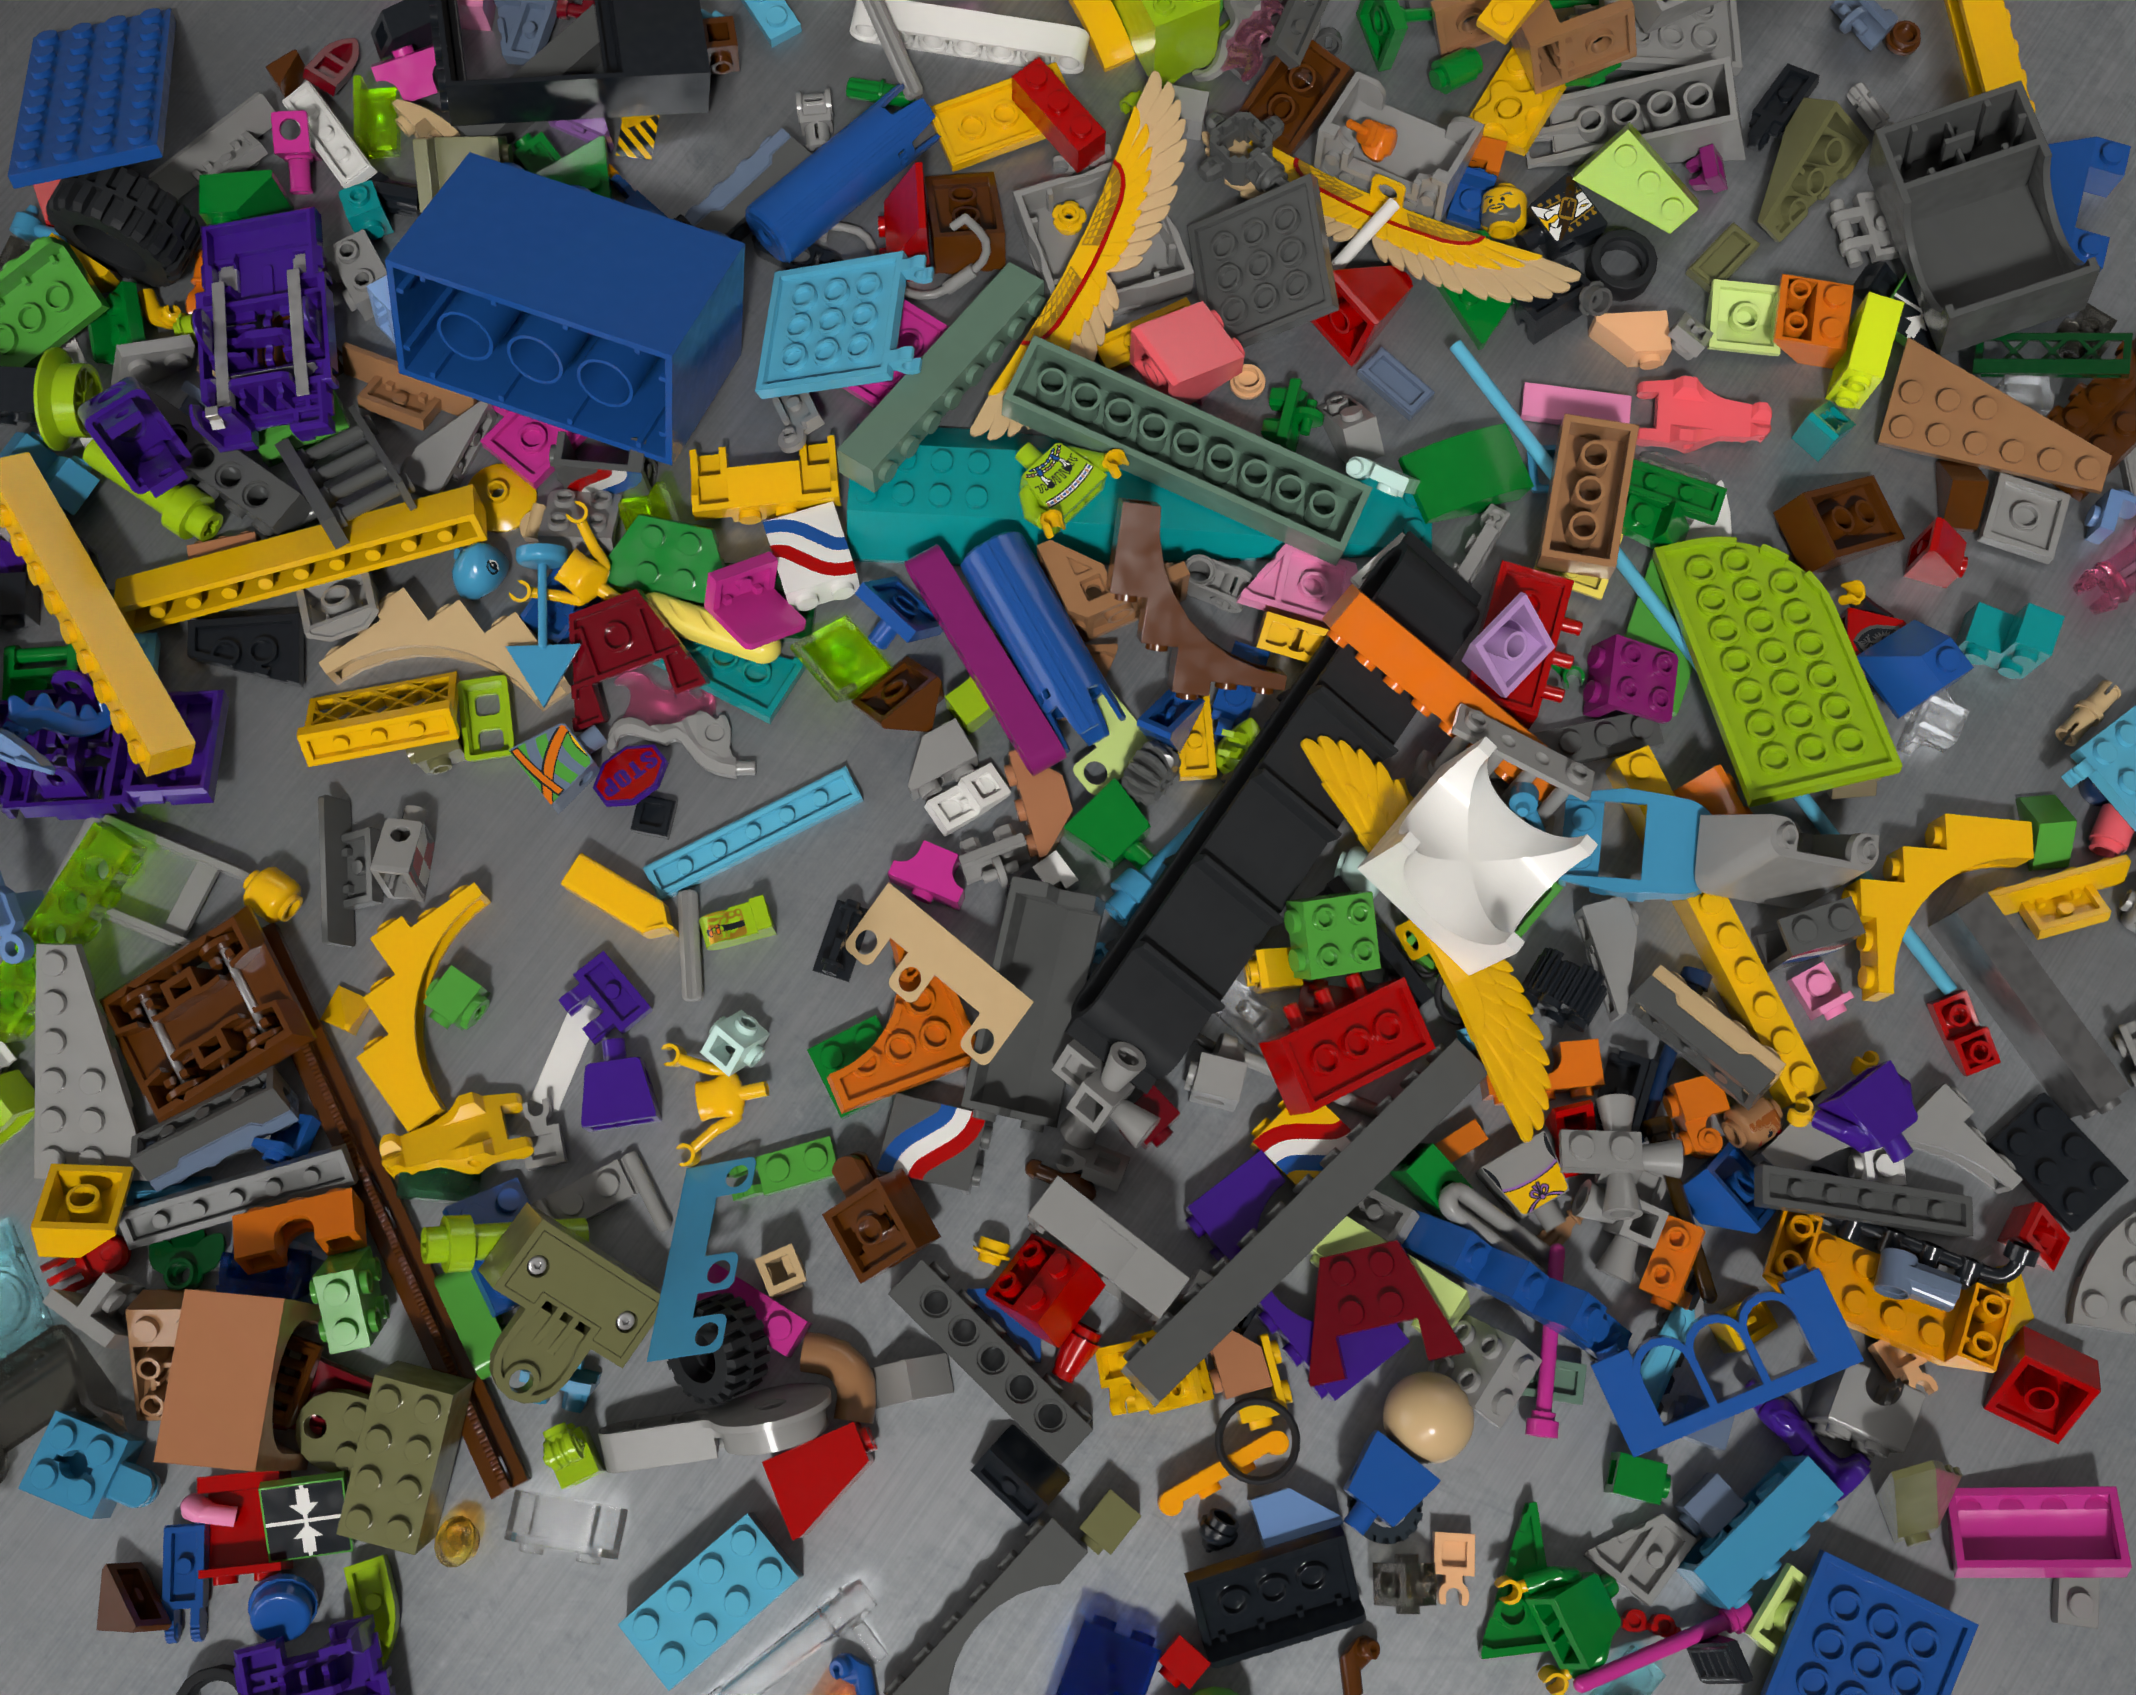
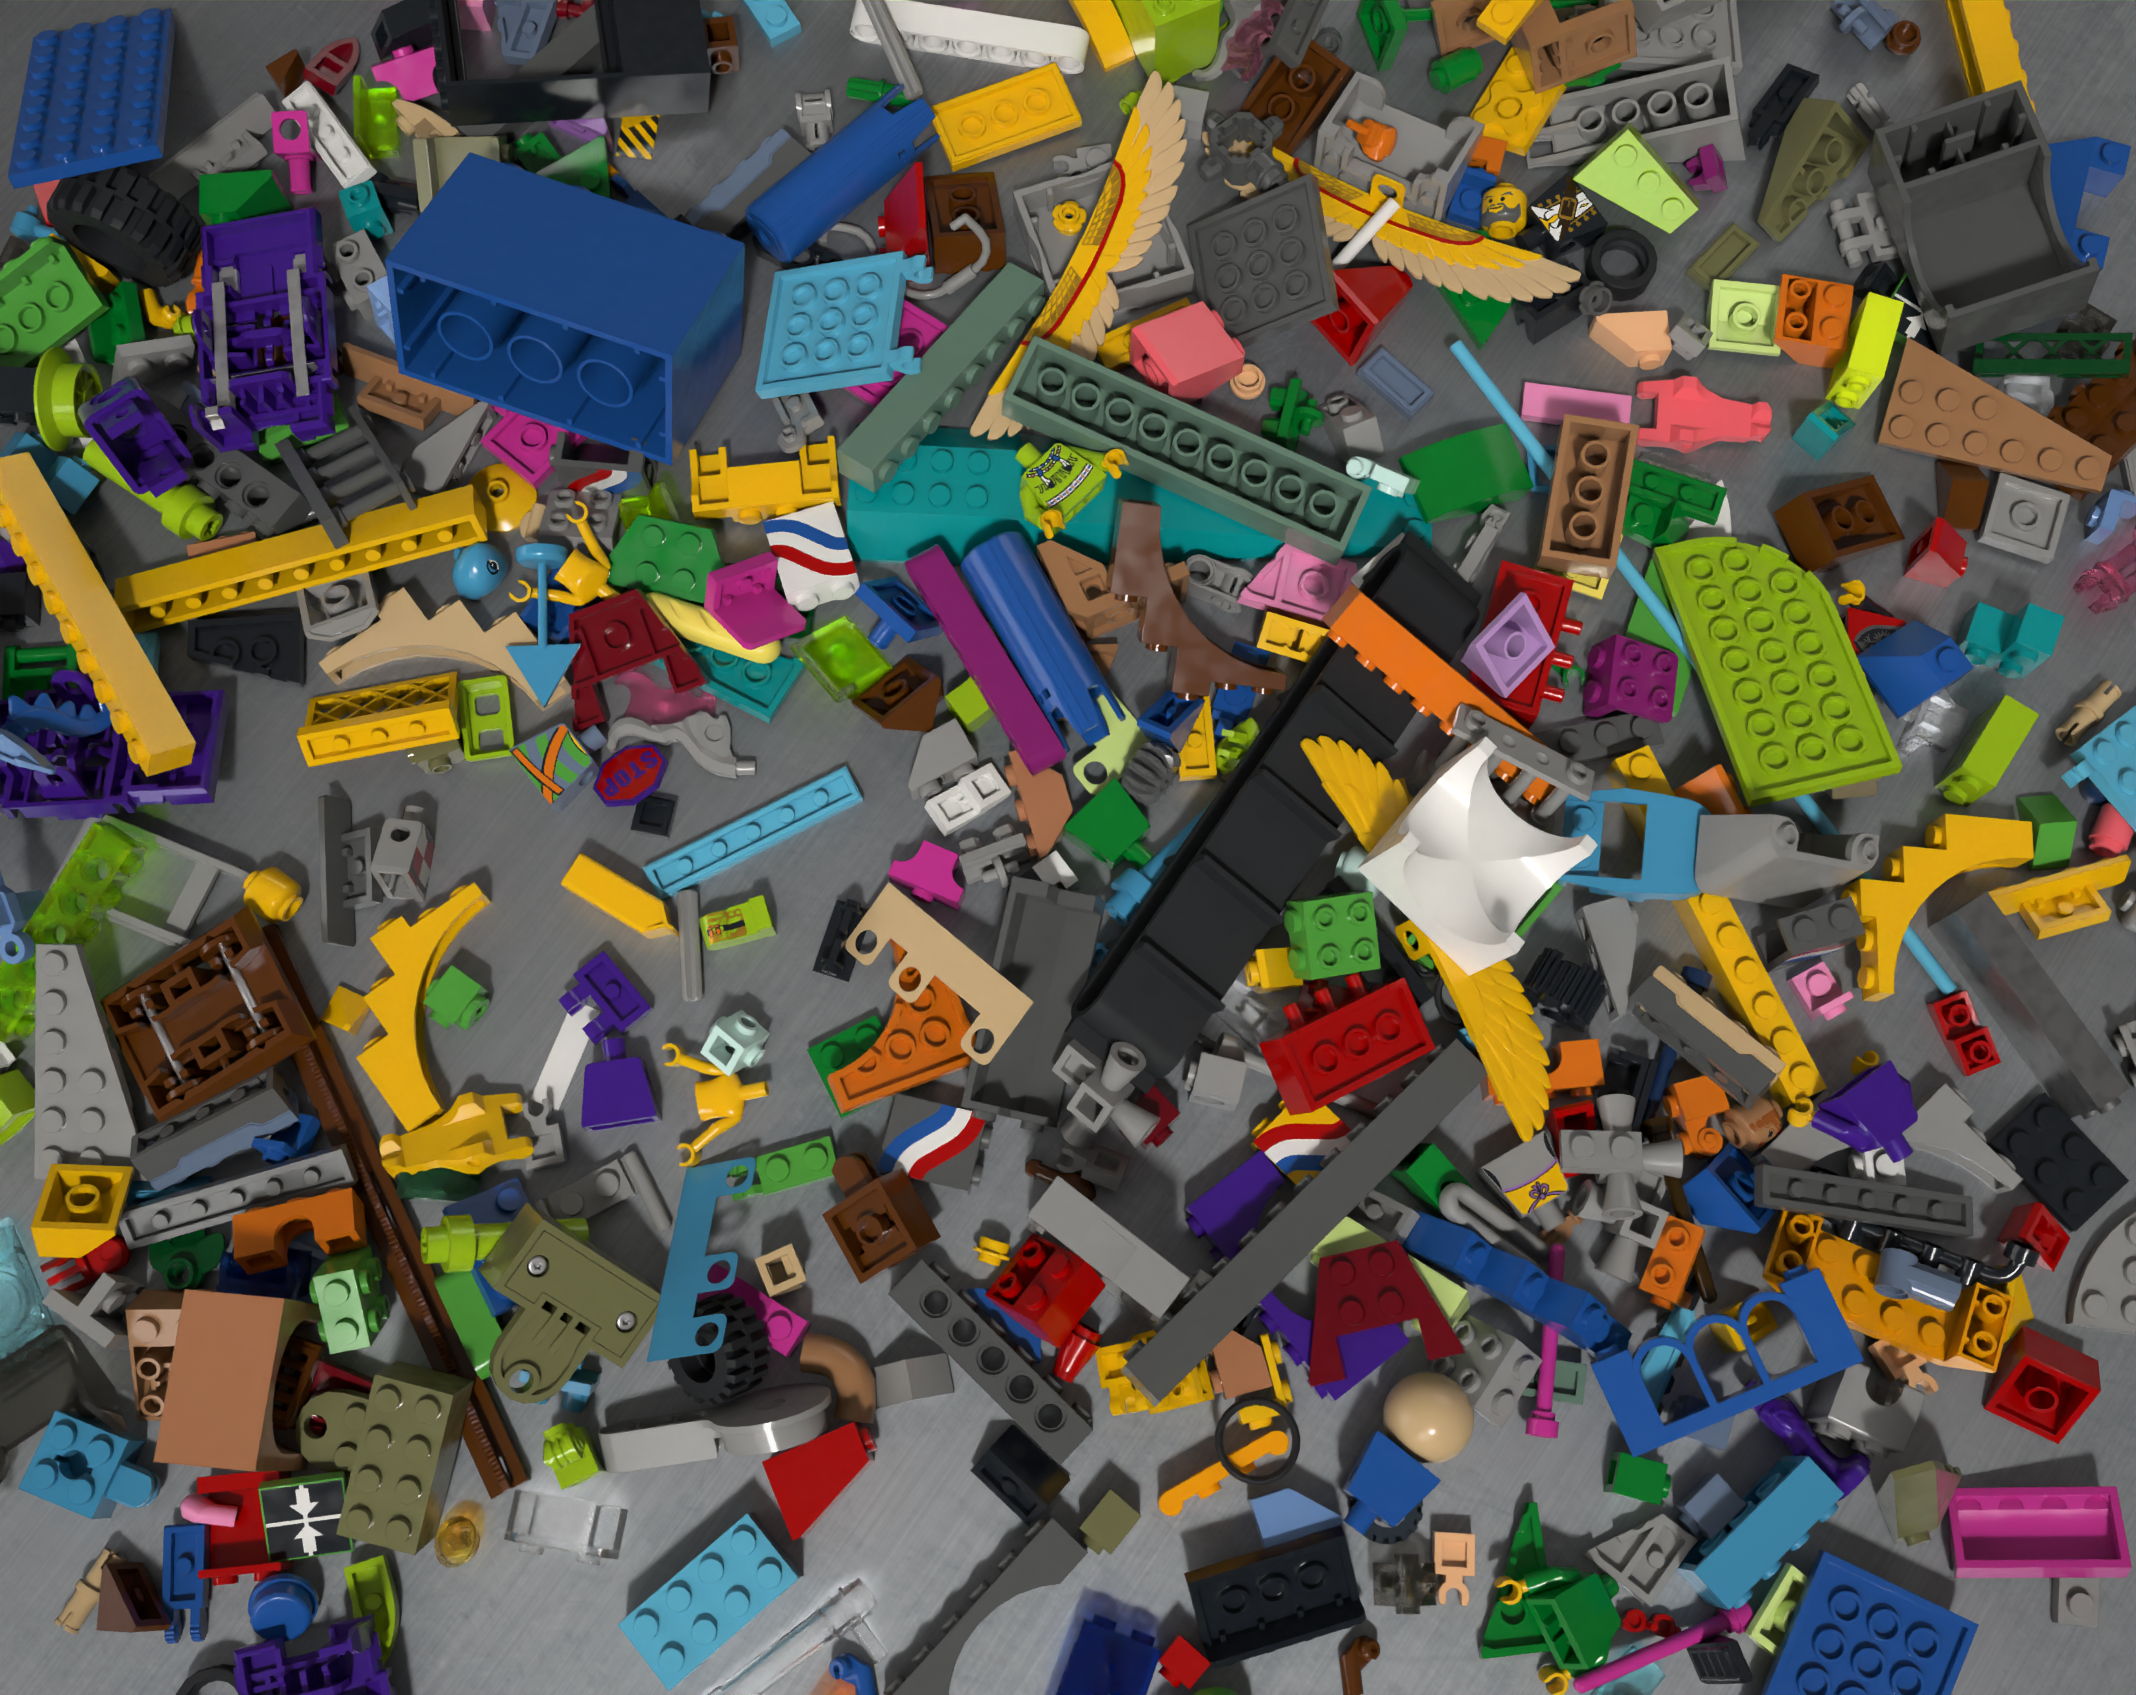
(87, 1593): none -> tan pin
(1058, 115): red brick -> none
(1218, 1530): black plate -> none
(1462, 1141): orange piece -> none
(1524, 802): dark azure piece -> none
(1986, 751): none -> lime brick

